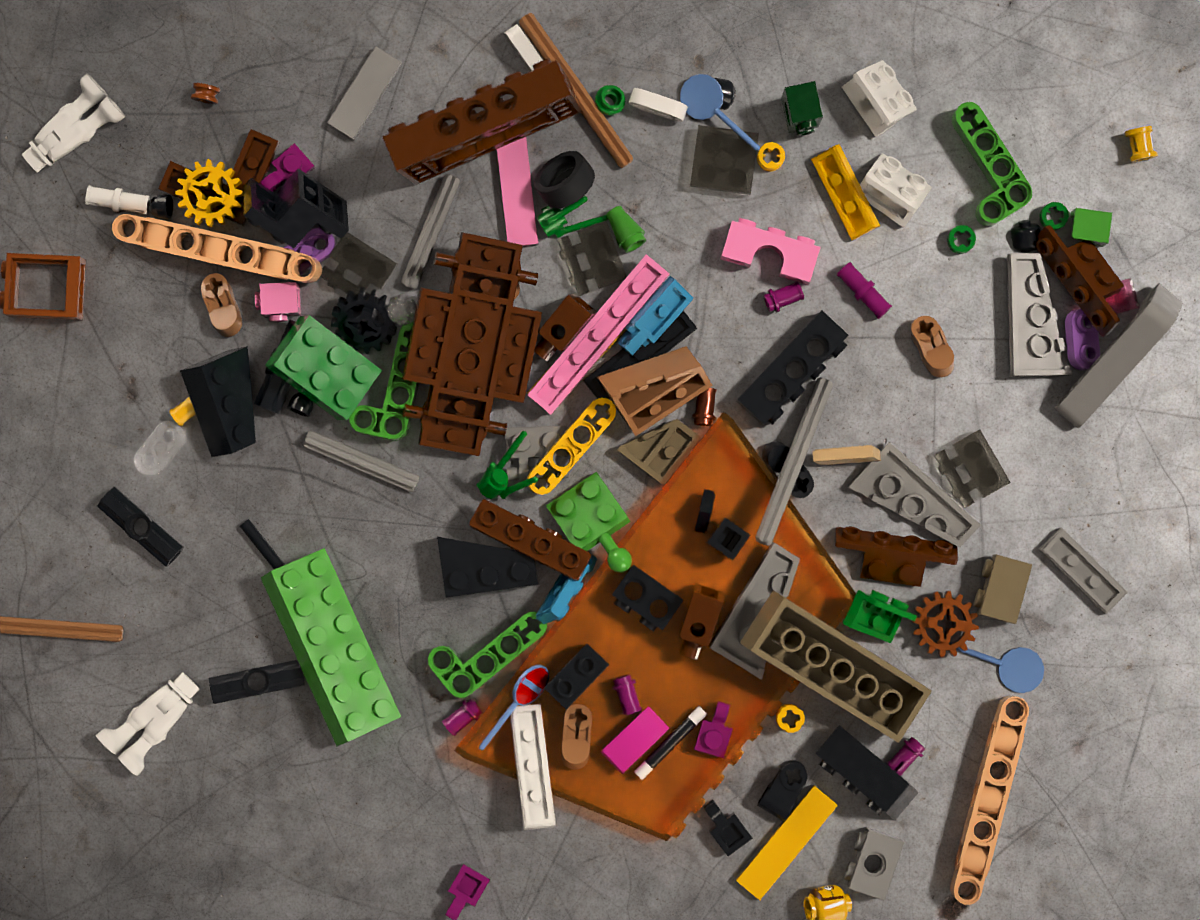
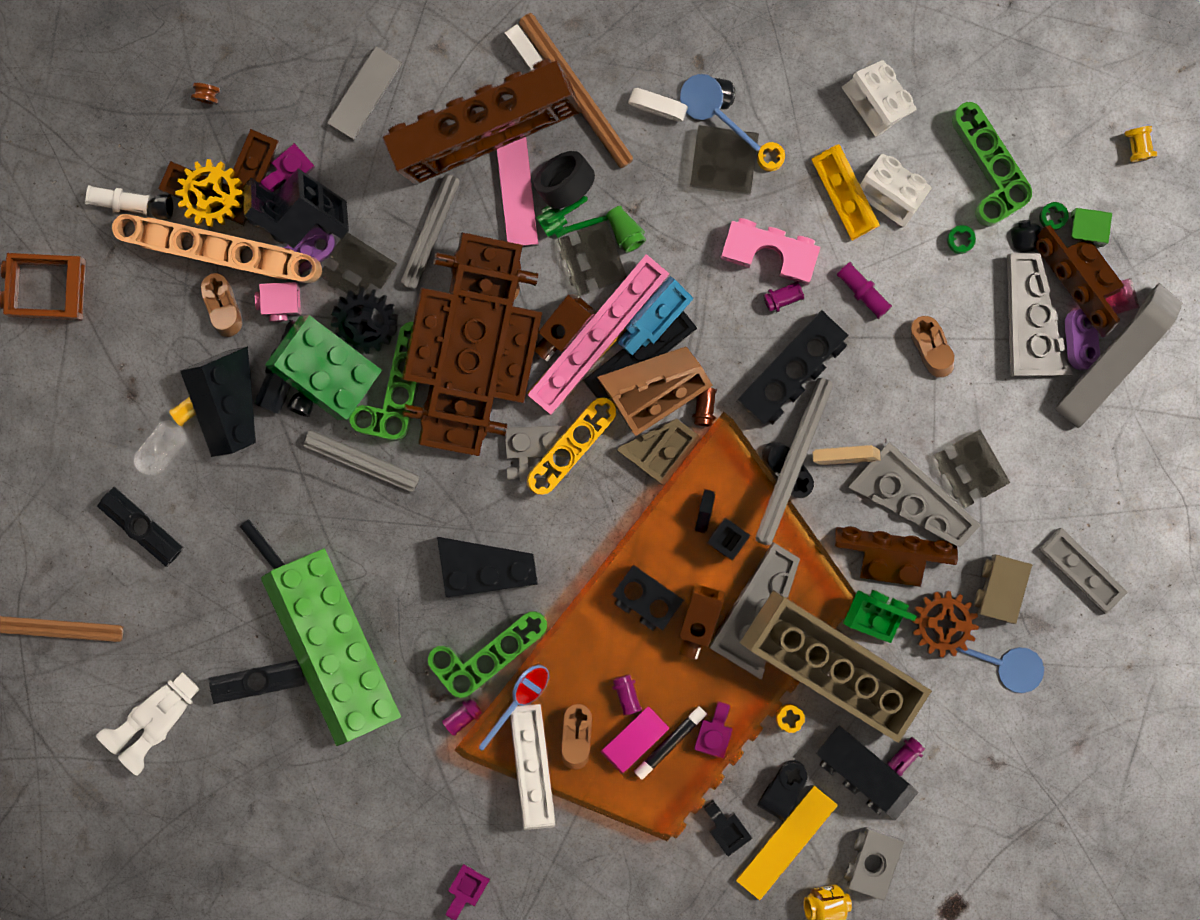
(66, 128): white piece -> none
(403, 307): clear plate -> none
(495, 480): green plant -> none
(527, 538): reddish brown bracket -> none
(556, 602): dark azure hinge -> none
(576, 676): black brick -> none
(590, 516): bright green plate -> none
(615, 94): green plate -> none
(802, 108): dark green brick -> none
(989, 799): light nougat beam -> none

